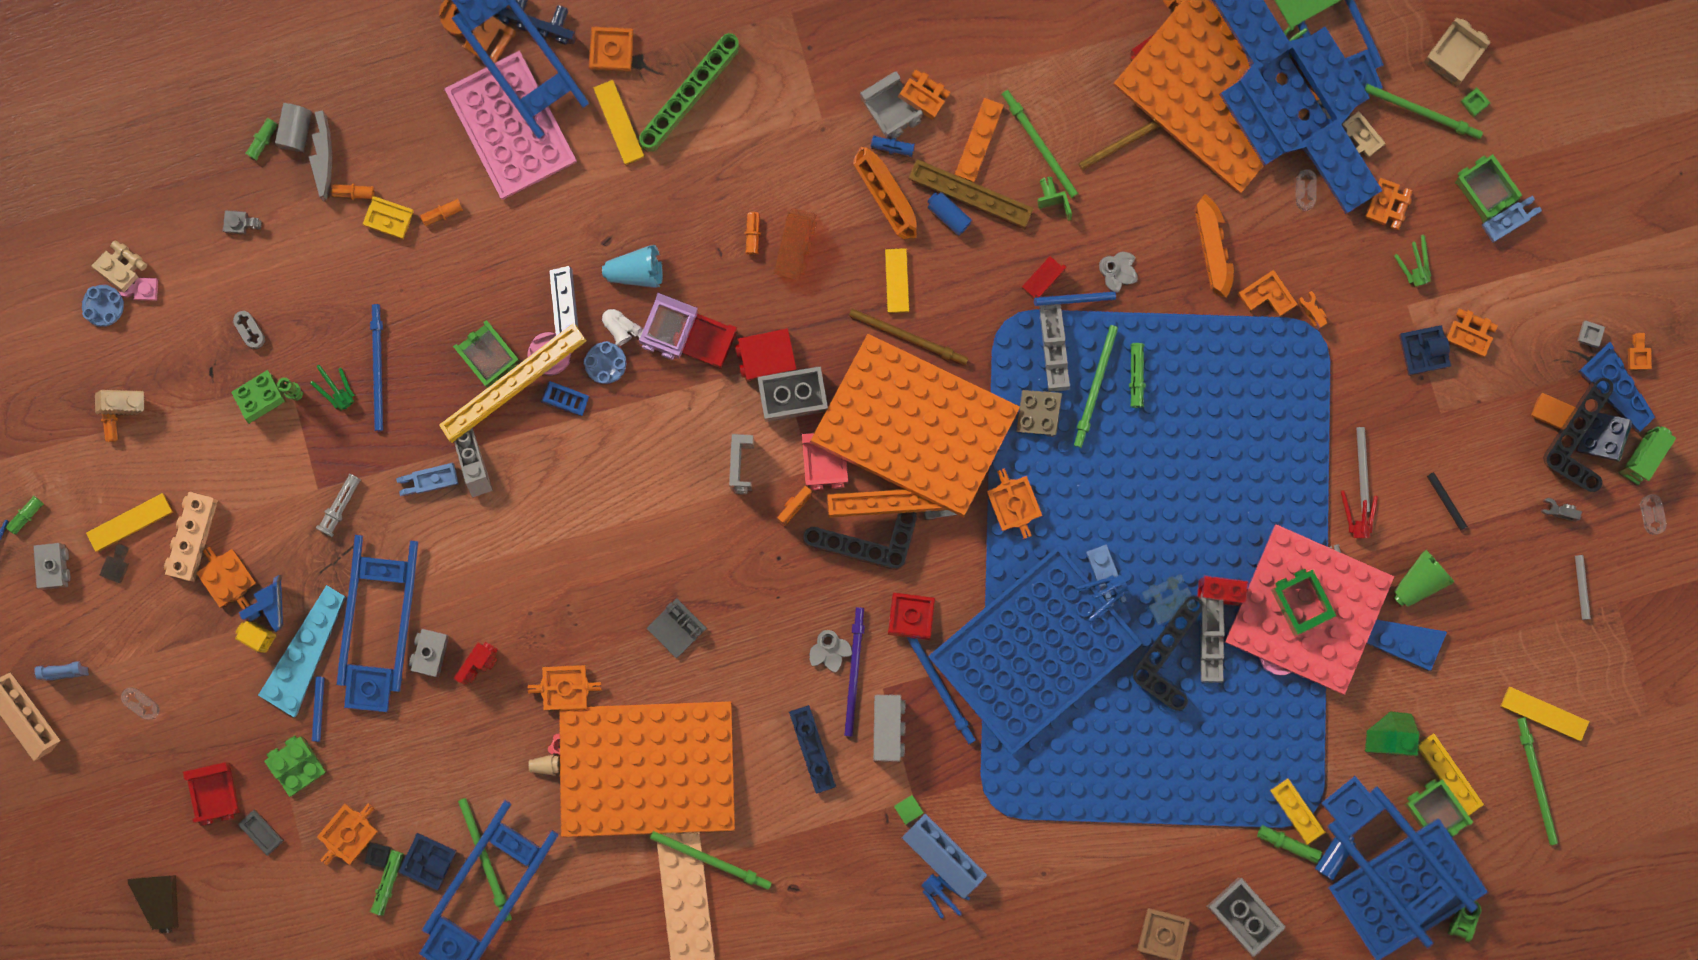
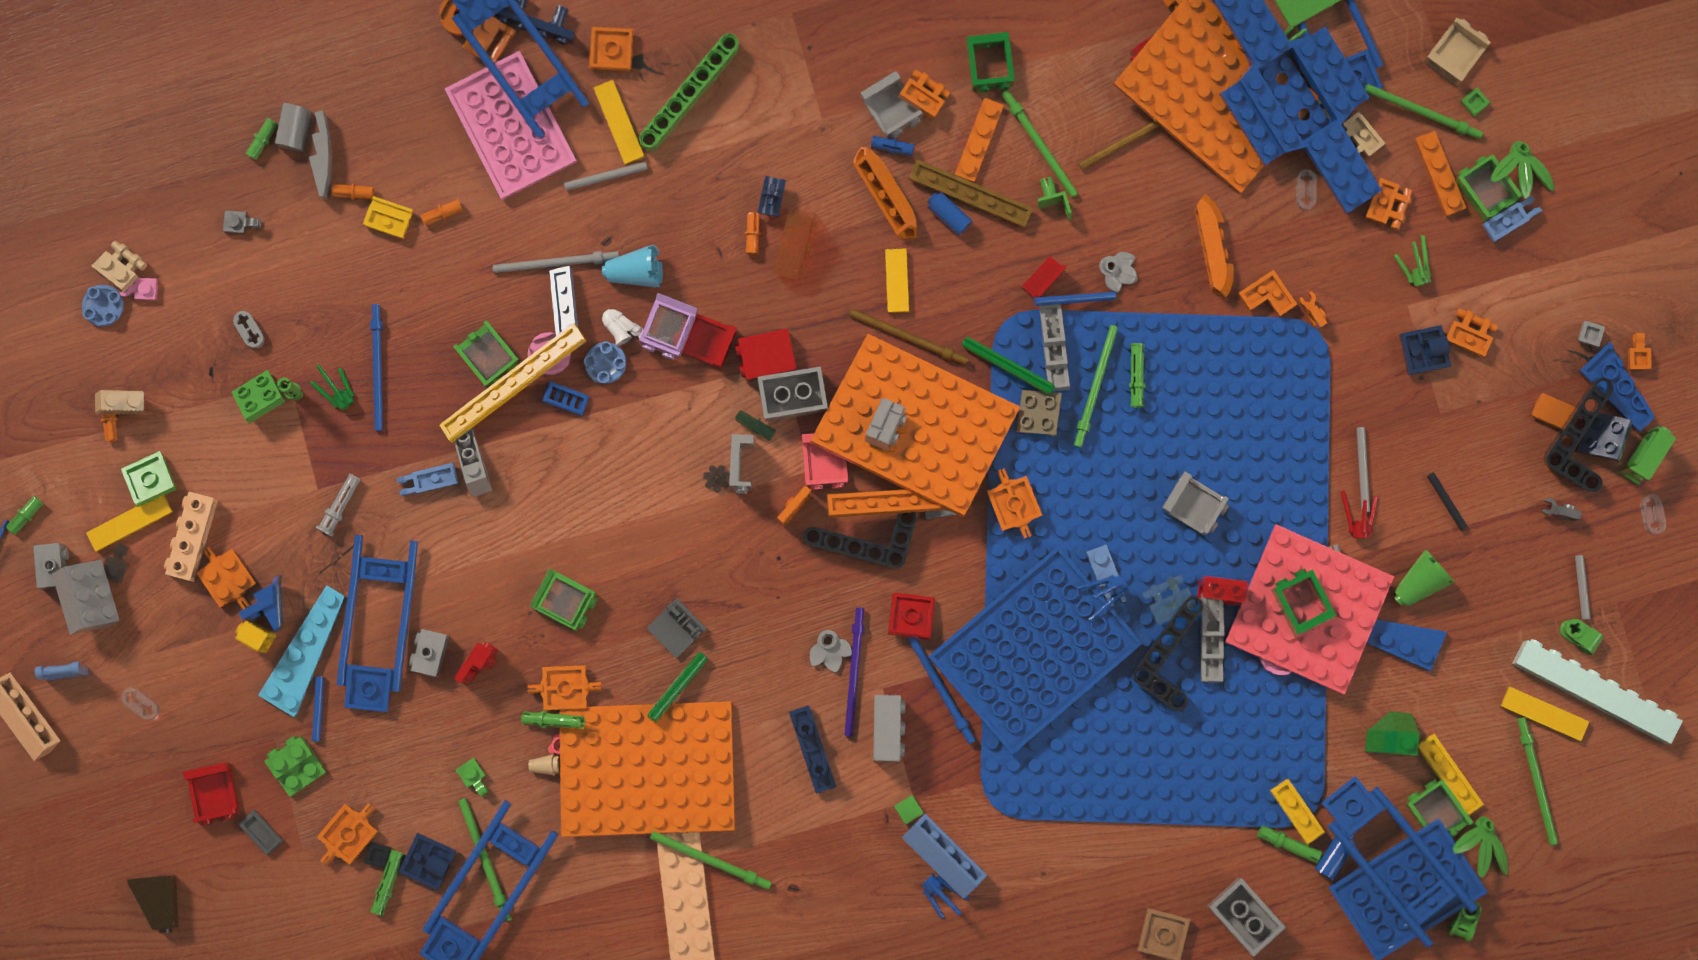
(85, 597): none -> light grey brick
(148, 479): none -> plate
(471, 775): none -> bright green plate
(544, 719): none -> bright green pin
(564, 600): none -> window
(596, 258): none -> light grey bar
(605, 176): none -> light grey bar
(677, 687): none -> green axle
(716, 482): none -> clear smoke plant
(755, 425): none -> clear green axle
(771, 196): none -> dark blue hips
(885, 424): none -> light grey brick
(988, 41): none -> green window
(1008, 365): none -> green axle
(1195, 505): none -> light grey panel
(1440, 173): none -> orange plate
(1483, 833): none -> bright green plant
(1521, 155): none -> bright green plant
(1584, 637): none -> bright green piece
(1597, 692): none -> light aqua brick

